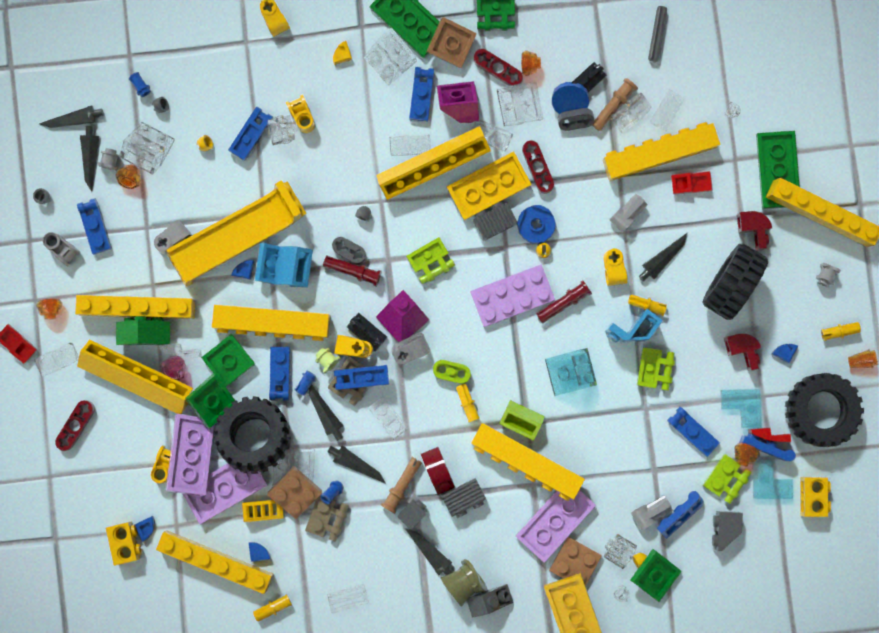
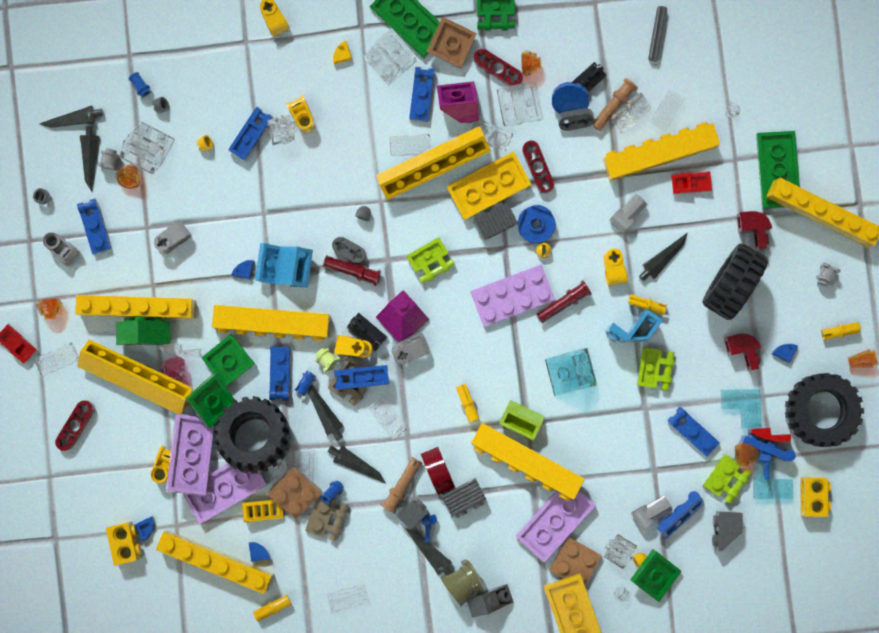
(236, 233): yellow panel -> none
(427, 521): none -> blue hand
(451, 371): lime plate -> none
(765, 458): none -> blue hand

